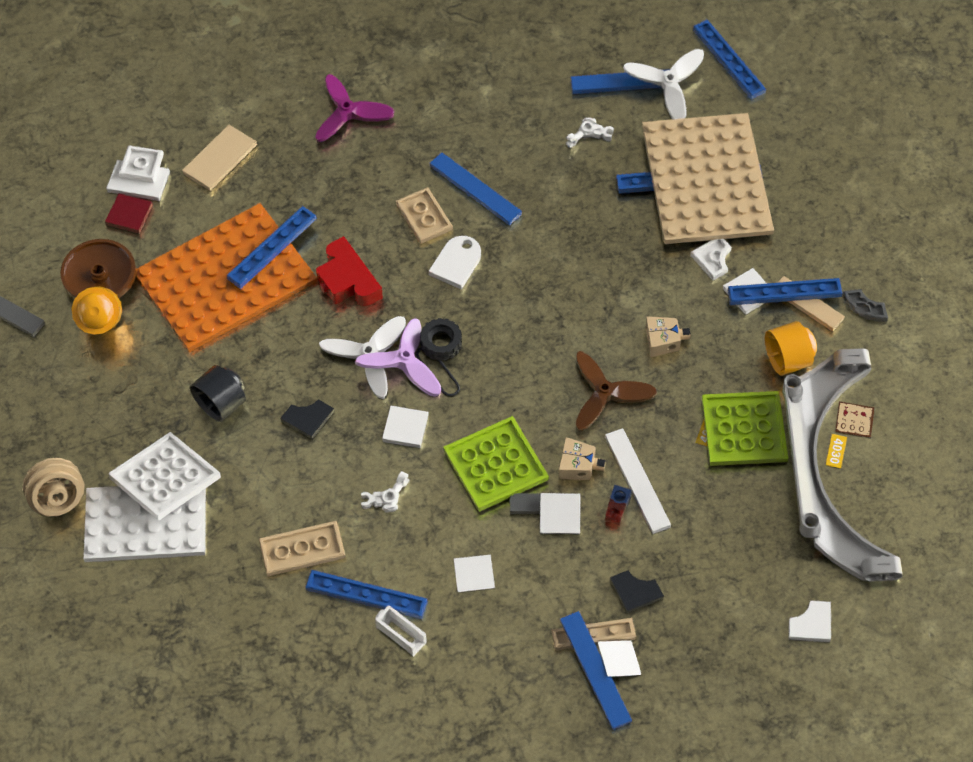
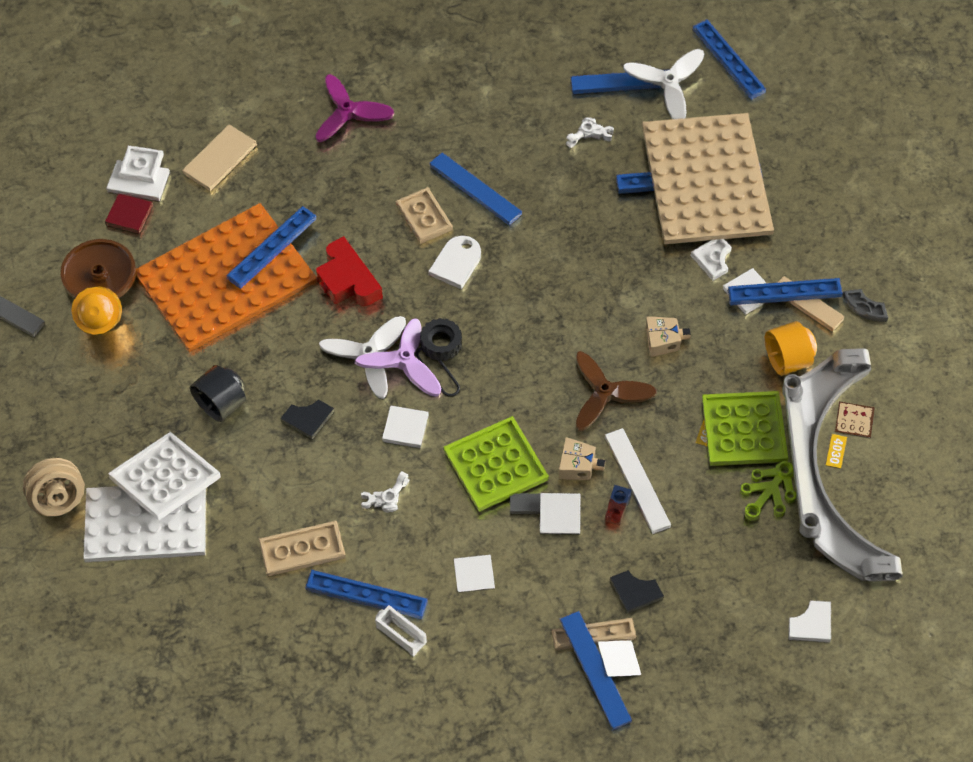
(770, 488): none -> lime plant

